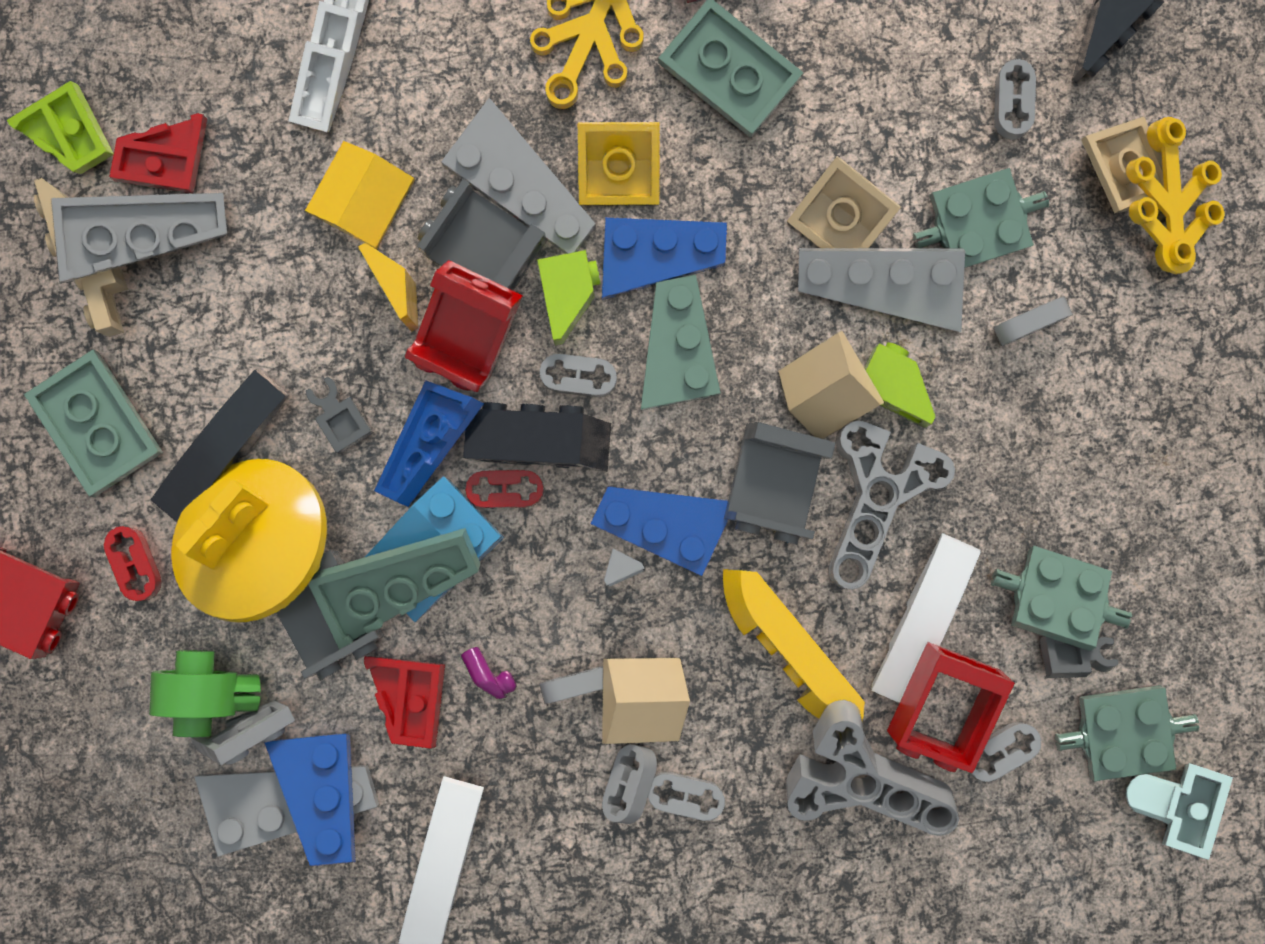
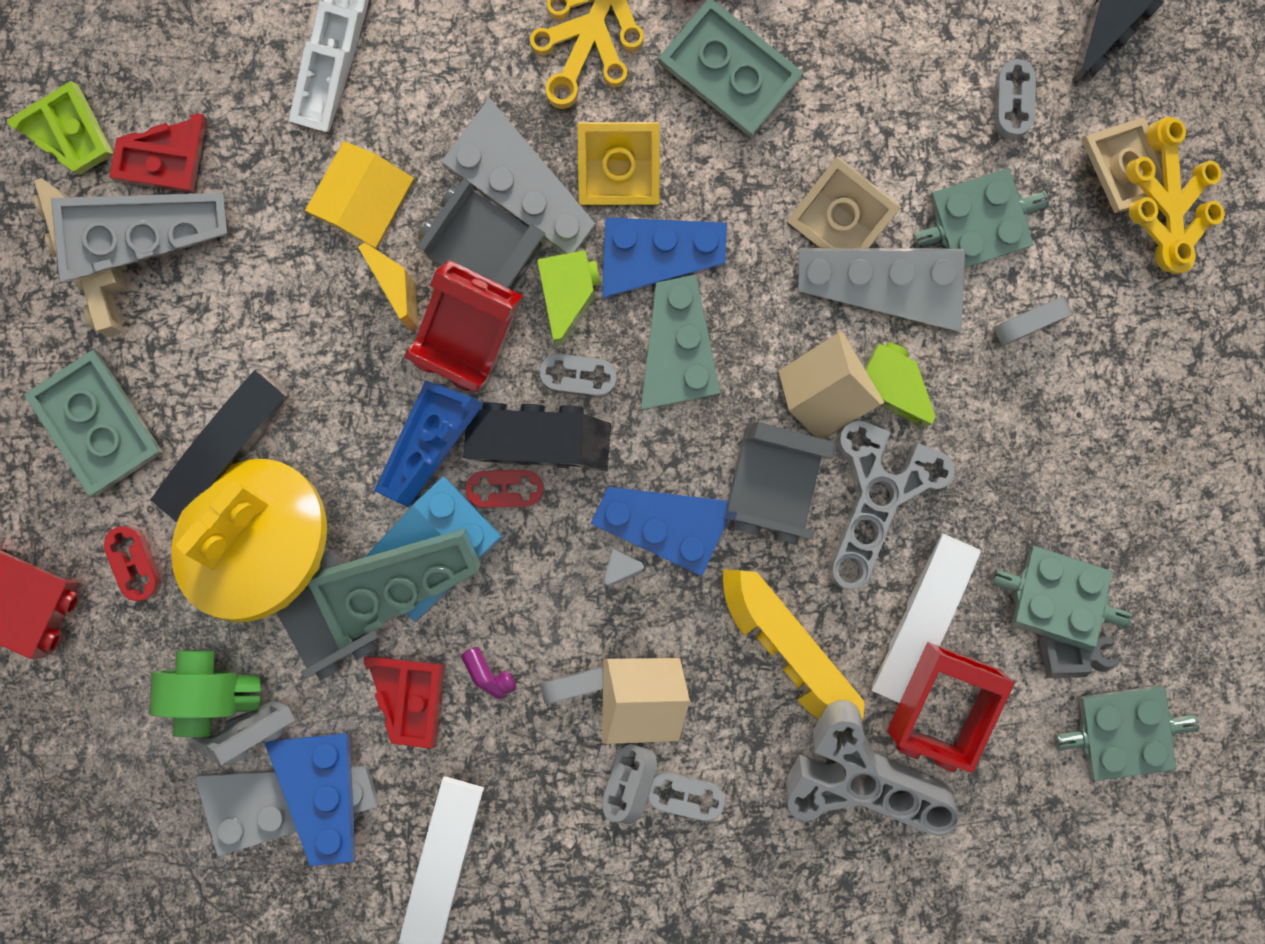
(342, 420): dark grey plate -> none
(1009, 759): light grey beam -> none
(1188, 808): light aqua brick -> none

